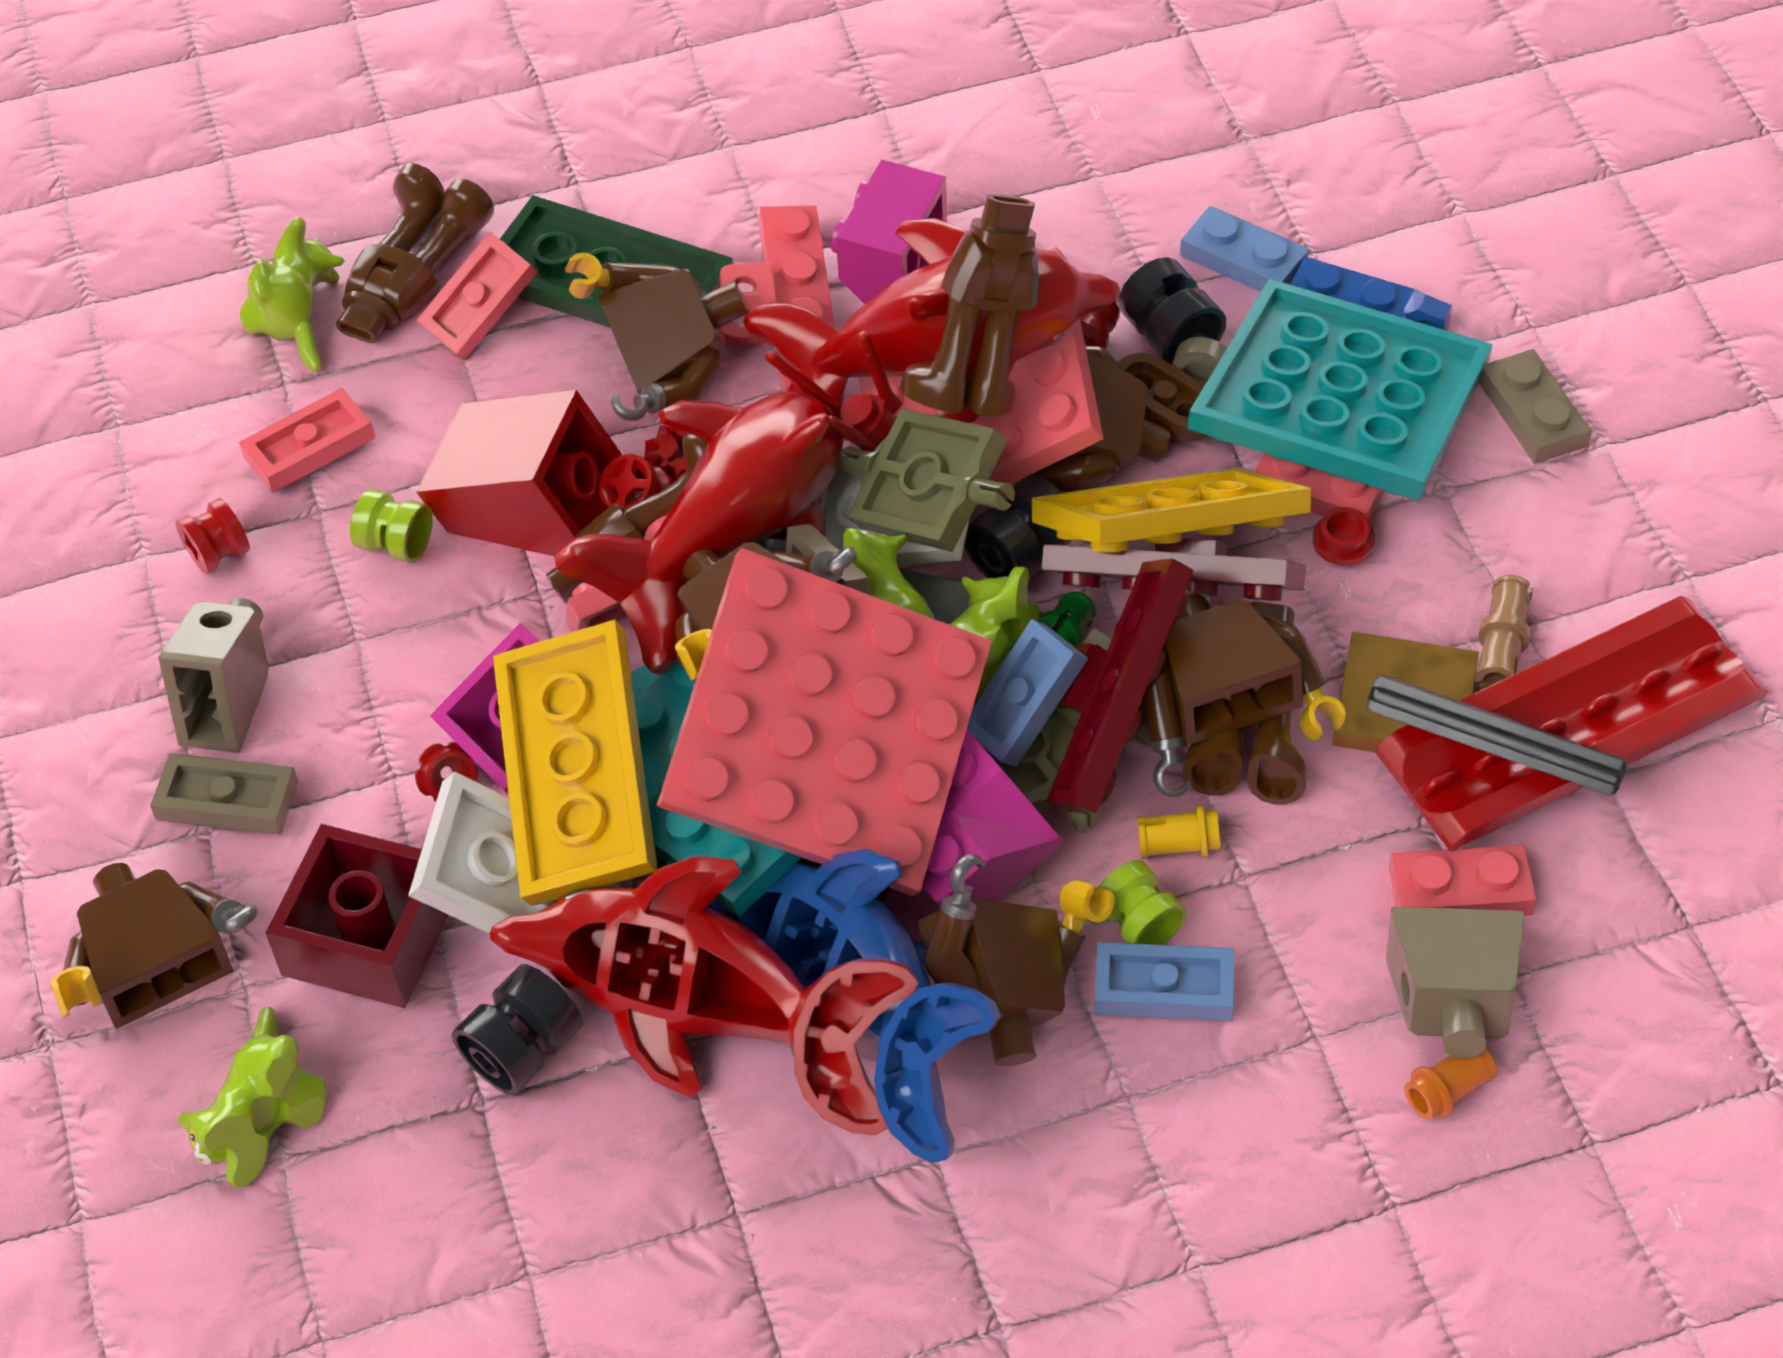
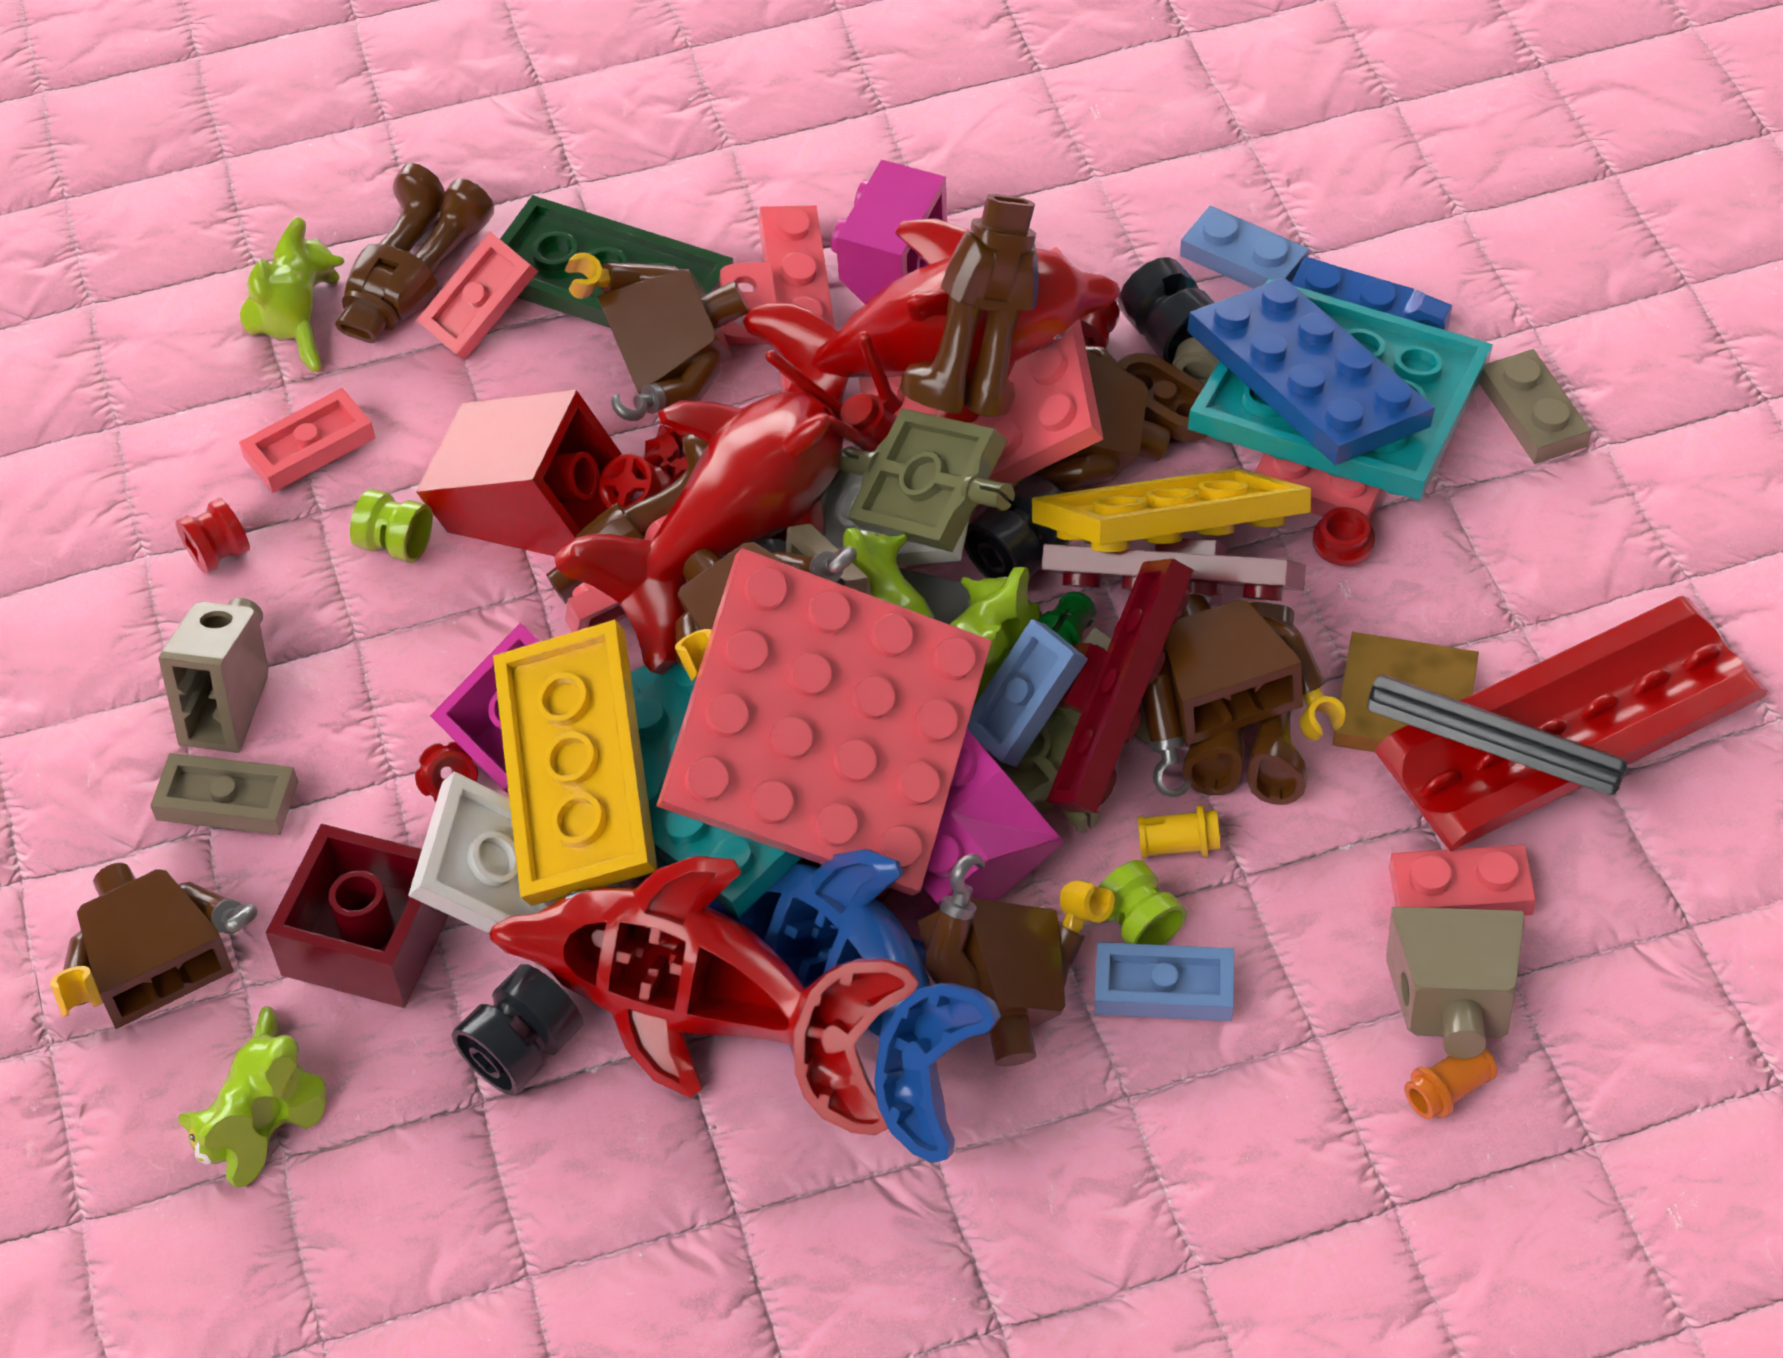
(1310, 370): none -> blue plate
(1504, 630): medium nougat pin -> none

